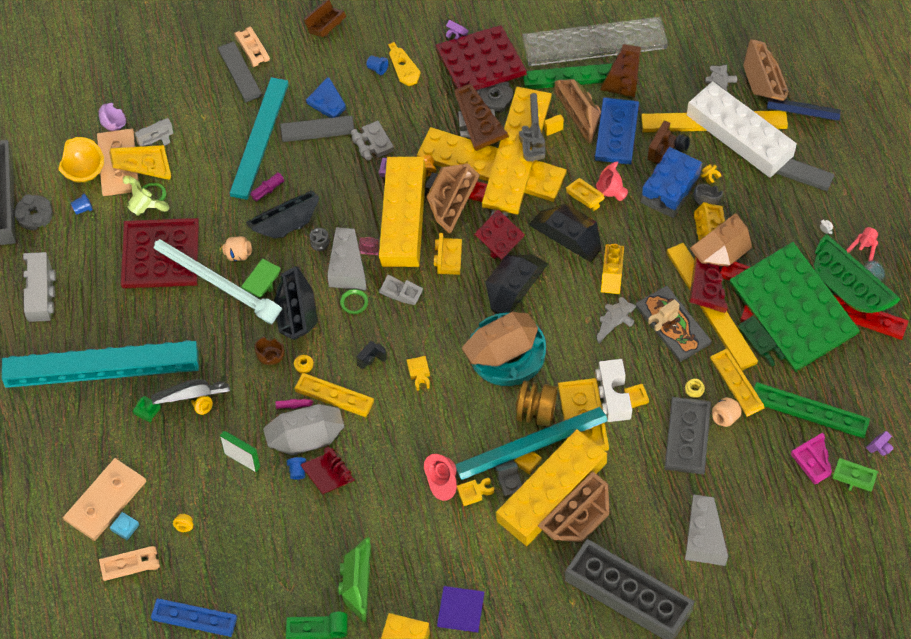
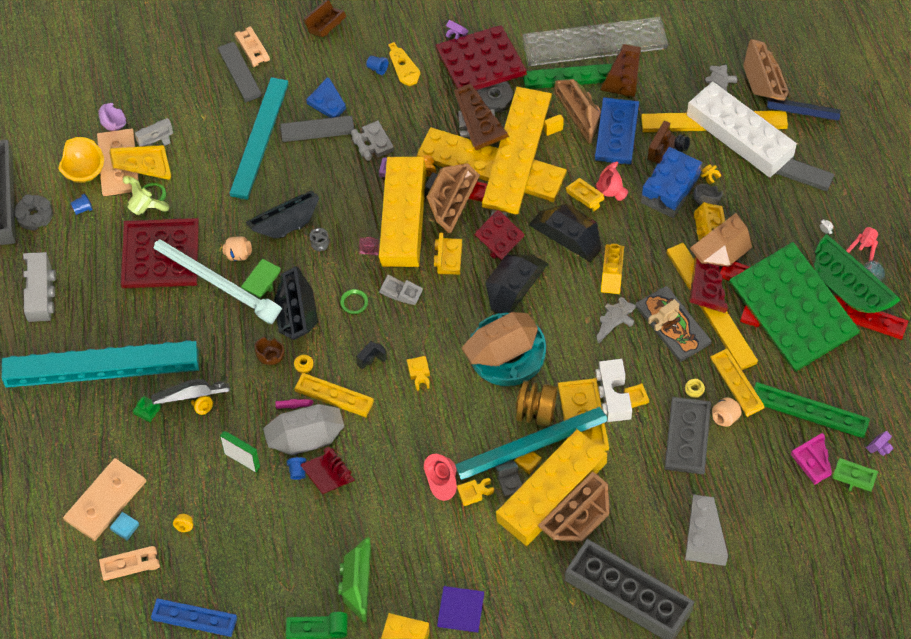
(267, 187): magenta axle -> none
(345, 261): light grey wedge -> none
(533, 136): dark grey piece -> none
(760, 340): dark green hinge -> none

